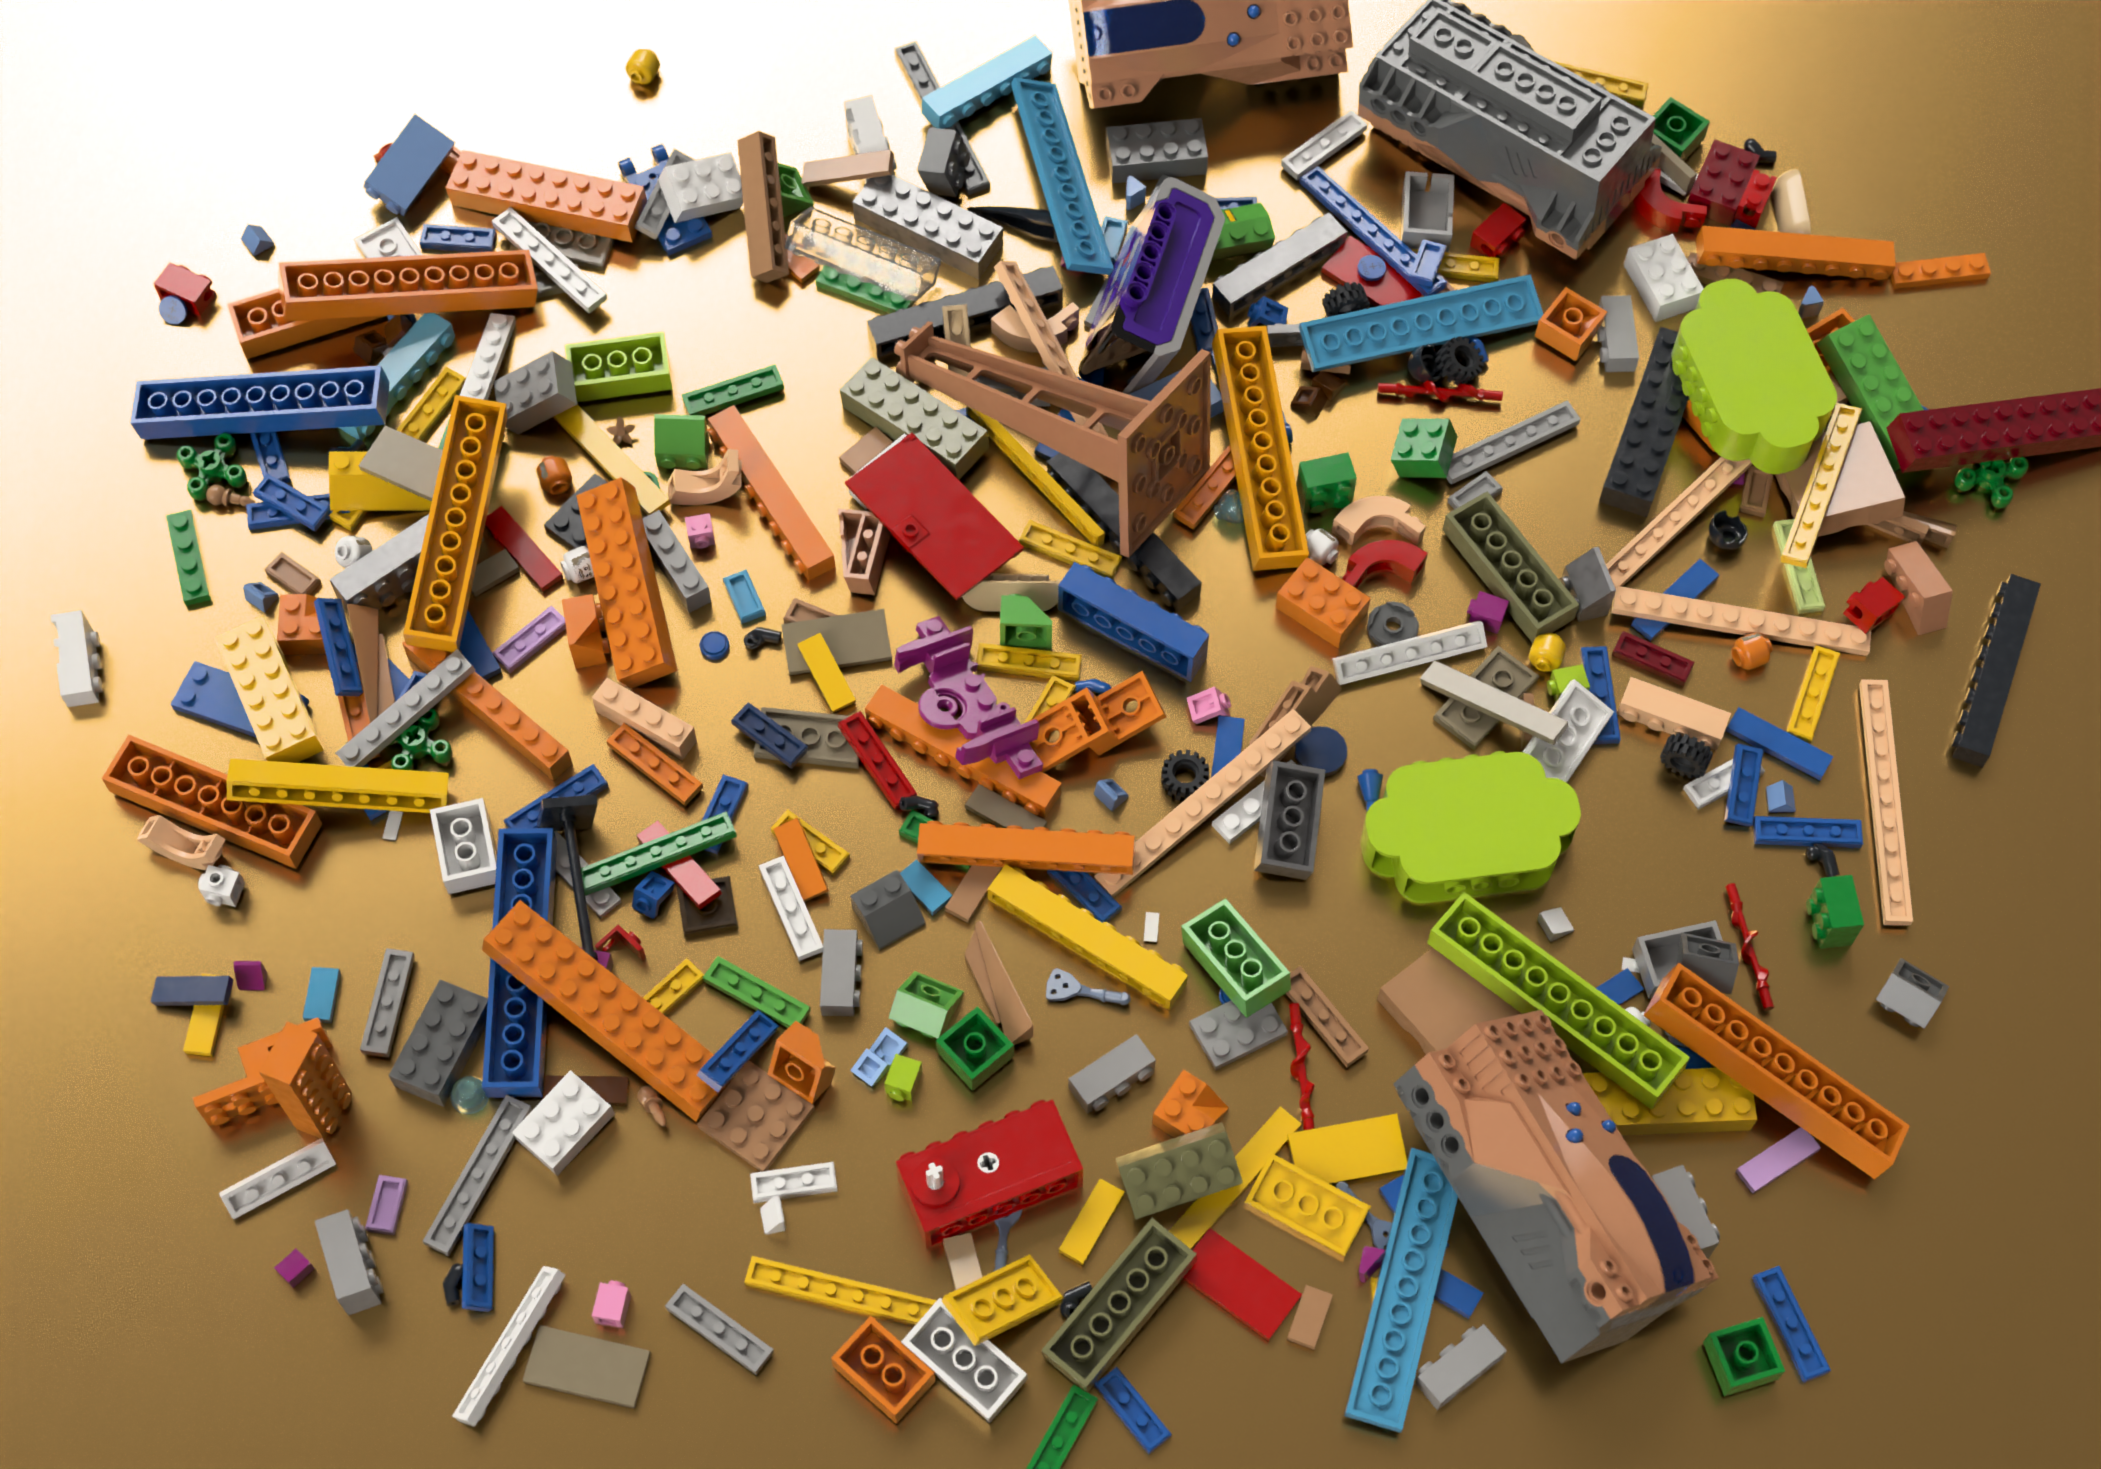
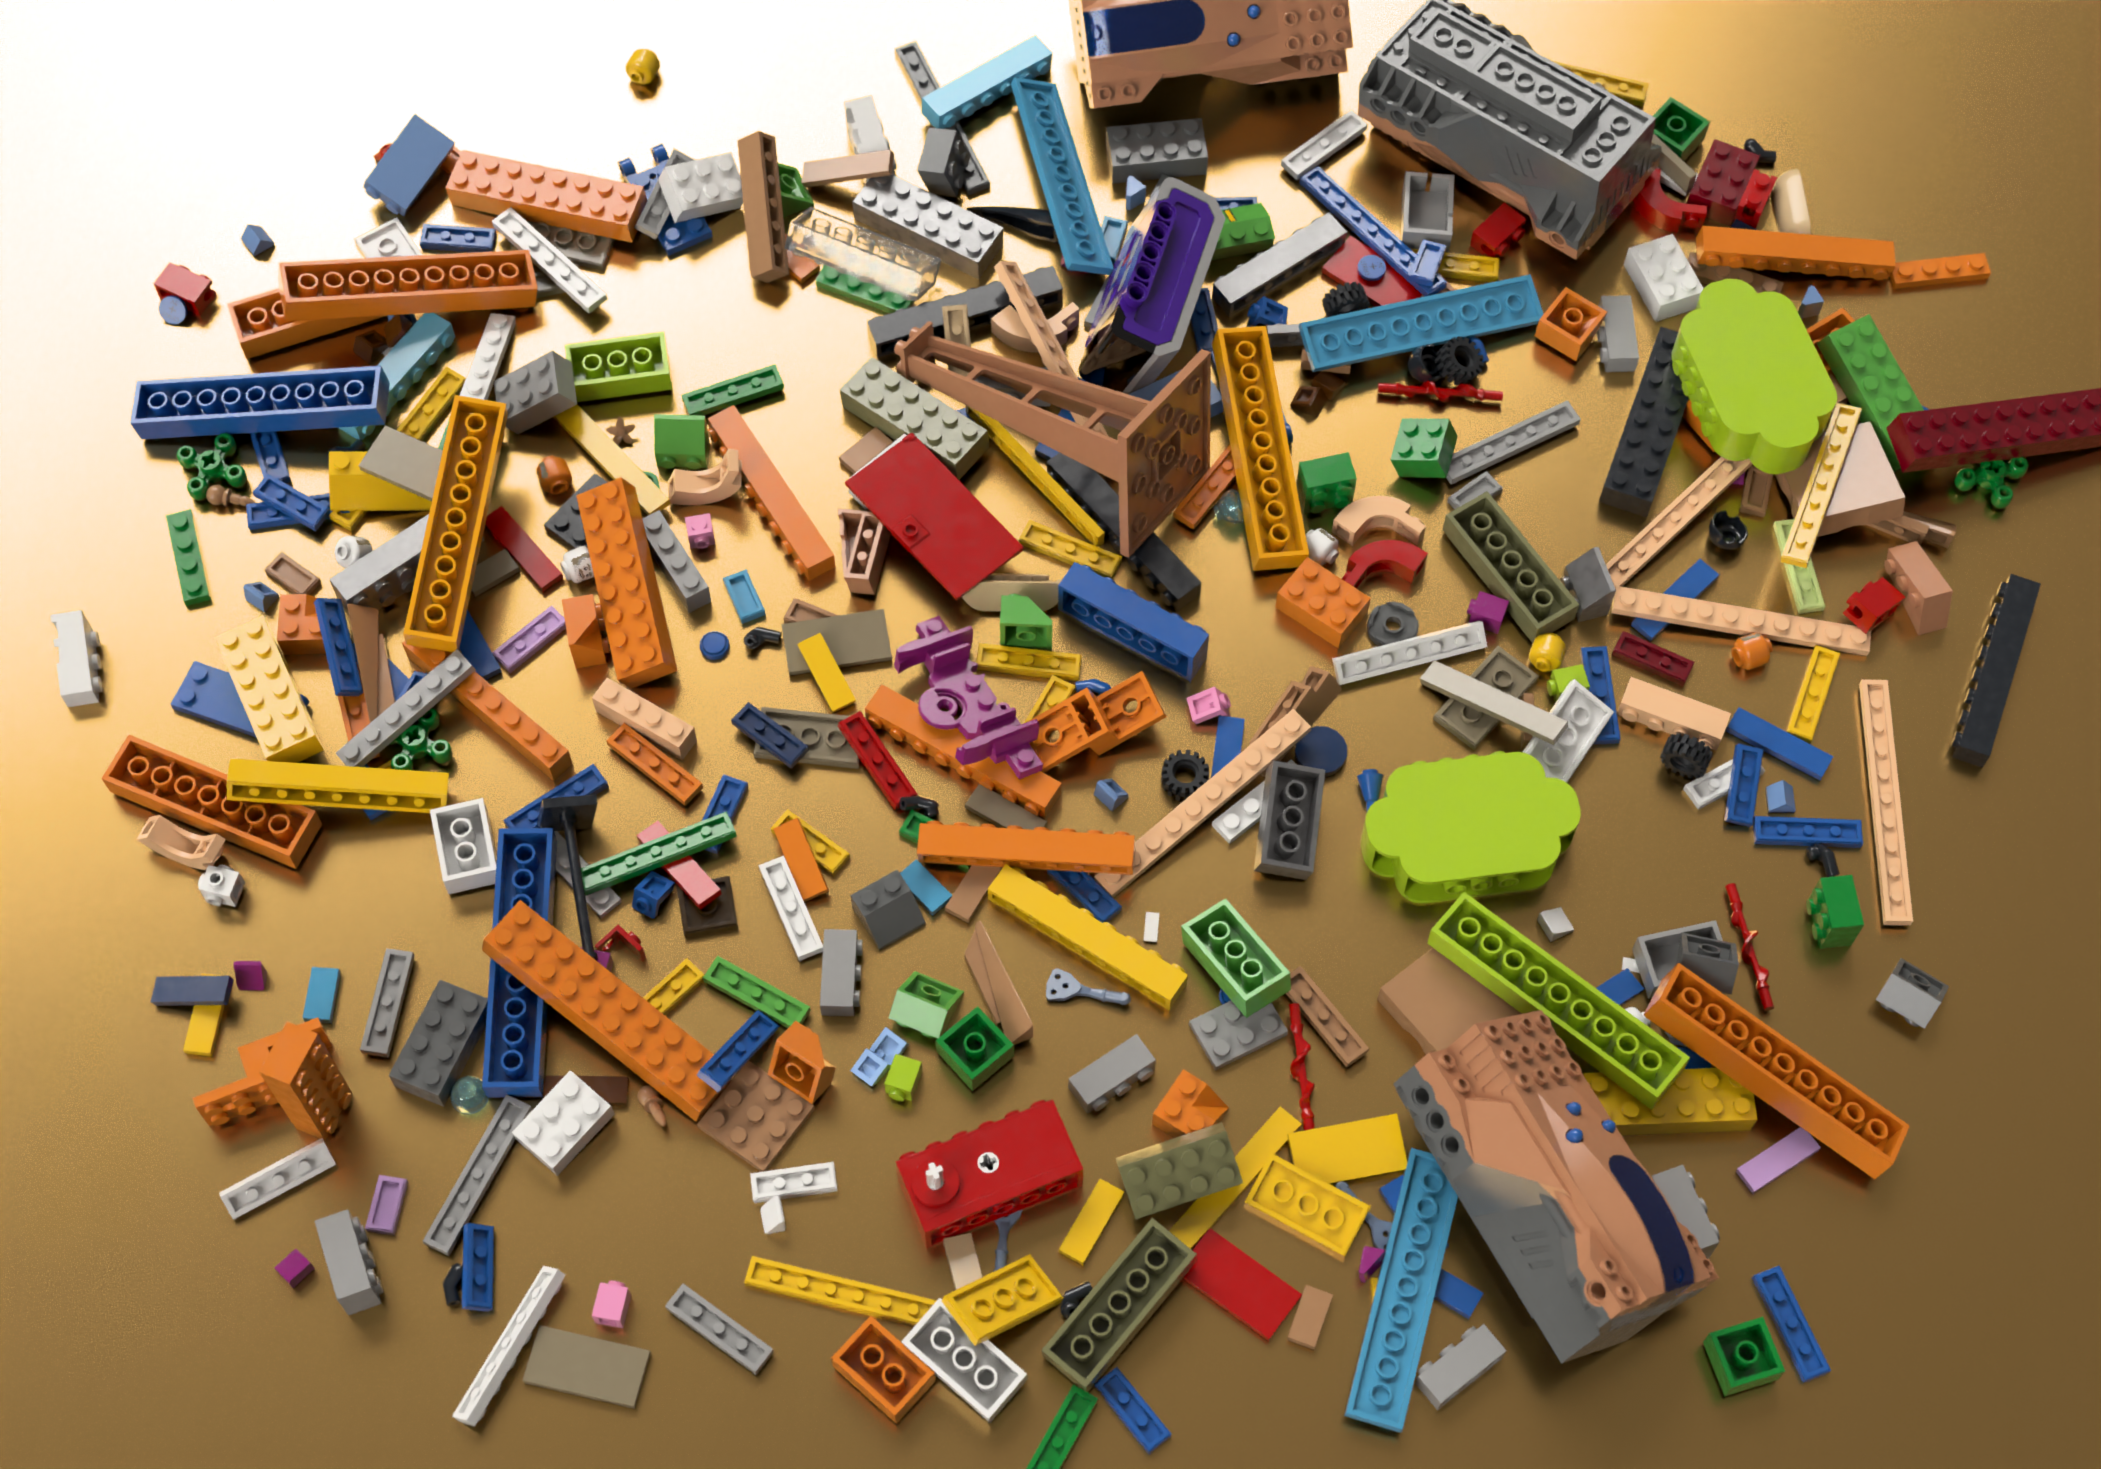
(392, 825): white piece -> none

